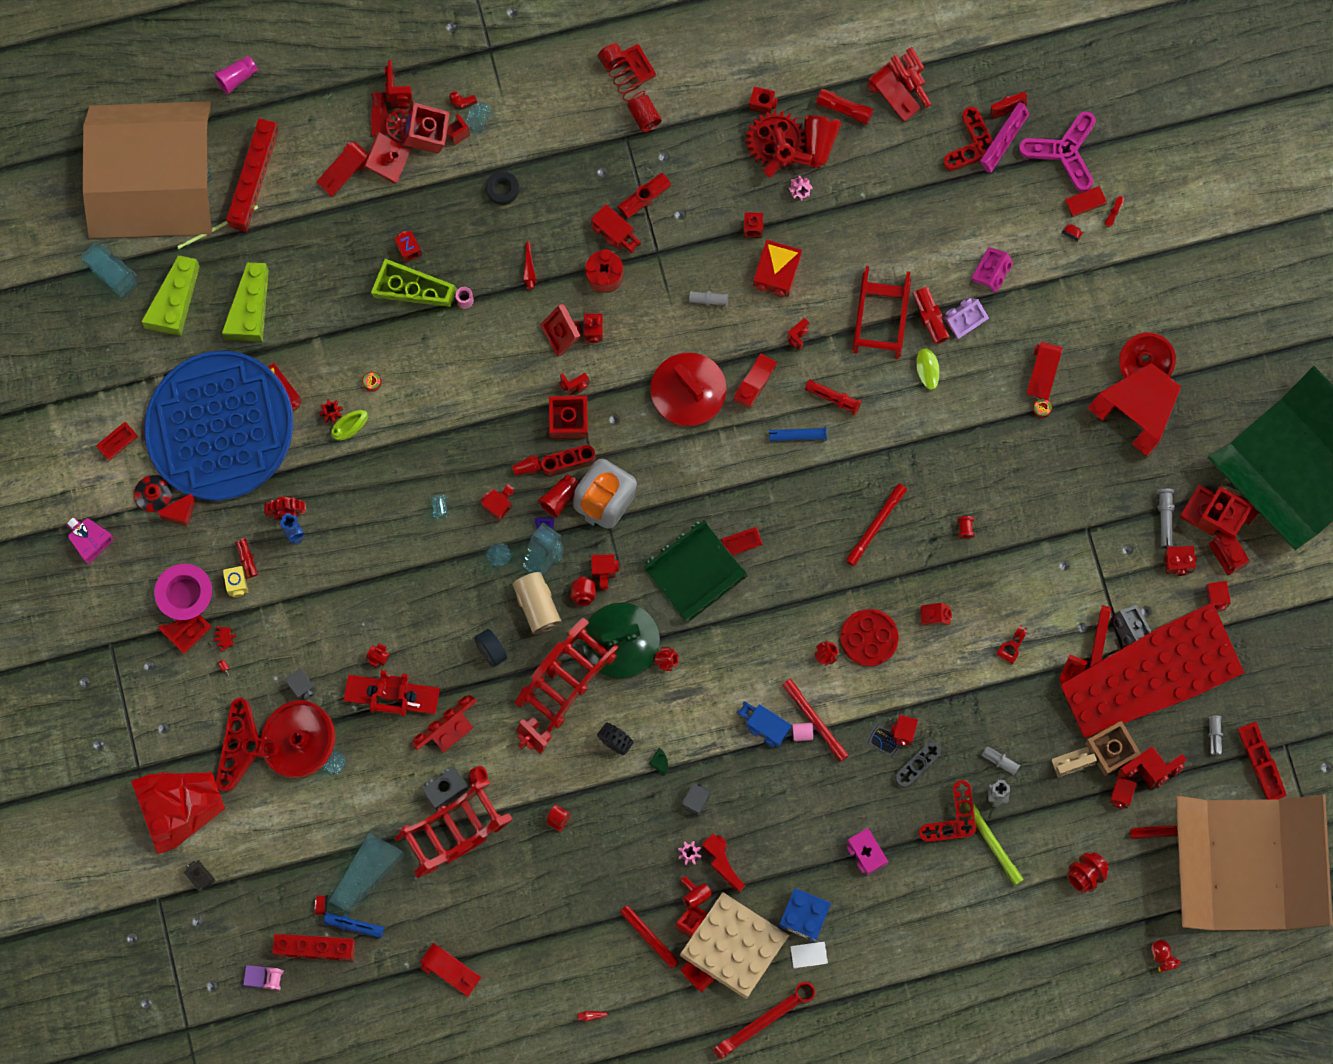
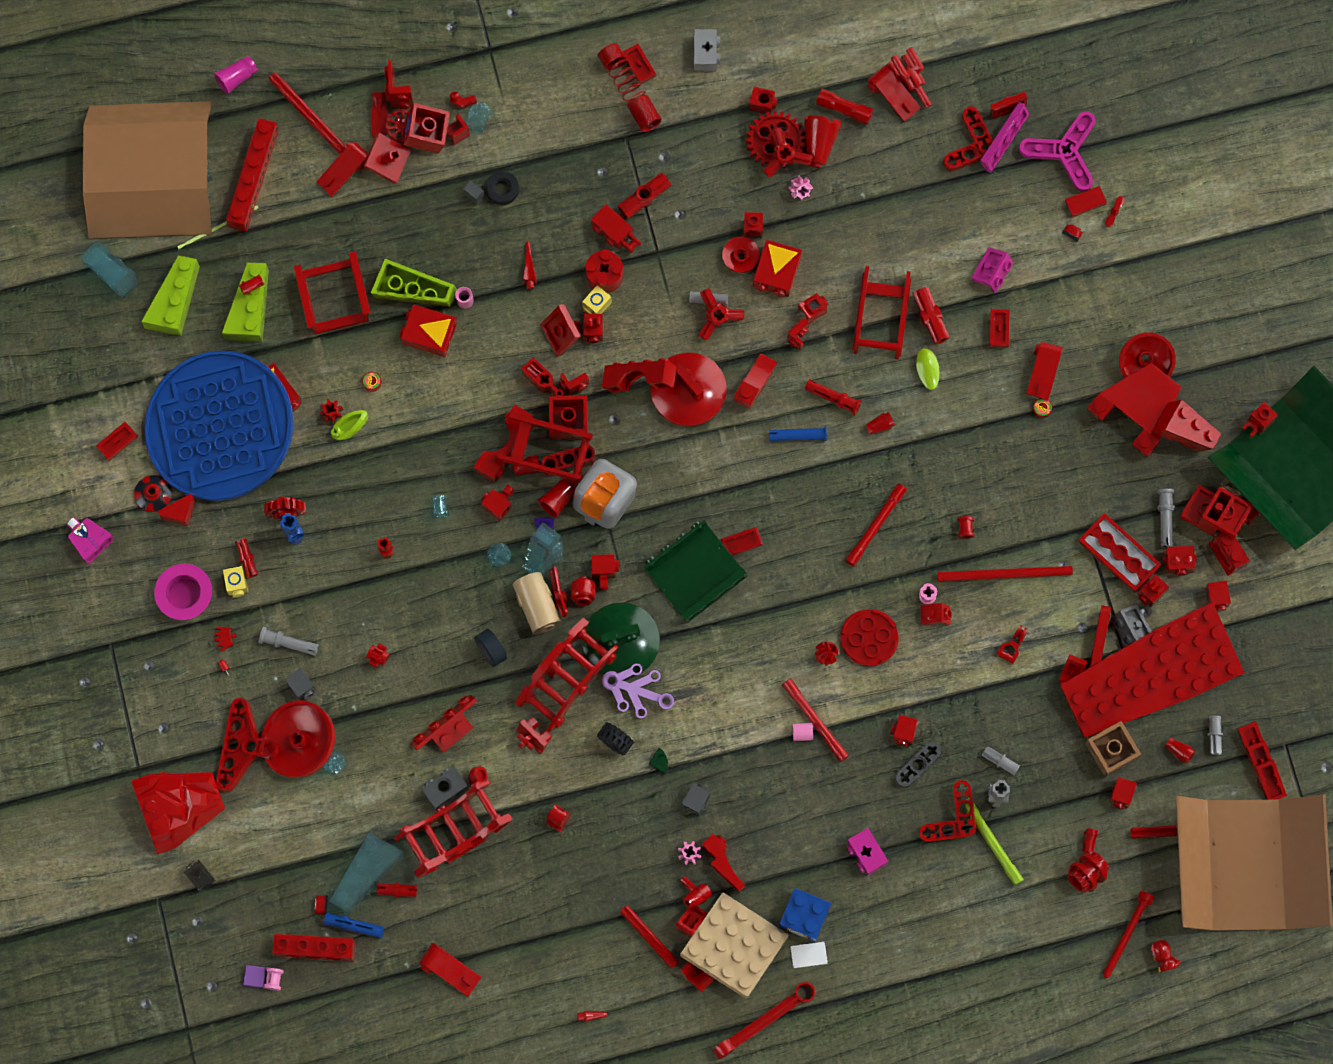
(186, 633): red wing -> none
(252, 284): none -> red pin
(279, 639): none -> light grey pin
(307, 112): none -> red axle
(341, 322): none -> red piece
(385, 543): none -> red pin
(394, 688): red piece -> none
(397, 890): none -> red pin
(407, 246): red brick -> none
(428, 330): none -> red brick
(473, 192): none -> dark grey piece
(493, 468): none -> red arch
(521, 443): none -> red piece
(536, 373): none -> red piece
(559, 596): none -> red piece
(596, 301): none -> light yellow brick
(621, 376): none -> red arch
(634, 689): none -> lavender plant
(666, 658): red gear -> none
(704, 40): none -> light grey brick
(725, 314): none -> red bush
(741, 246): none -> red dish
(765, 724): blue brick -> none
(813, 307): none -> red window
(880, 423): none -> red cone
(883, 740): sticker -> none
(932, 590): none -> bright pink bush
(965, 317): lavender bracket -> none
(999, 328): none -> red plate
(1005, 573): none -> red piece
(1073, 761): tan bracket -> none
(1090, 840): none -> red pin
(1119, 552): none -> red piece
(1144, 900): none -> red piece
(1152, 591): none -> red brick
(1152, 768): red bracket -> none
(1180, 750): none -> red cone
(1186, 426): none -> wedge
(1260, 419): none -> red brick

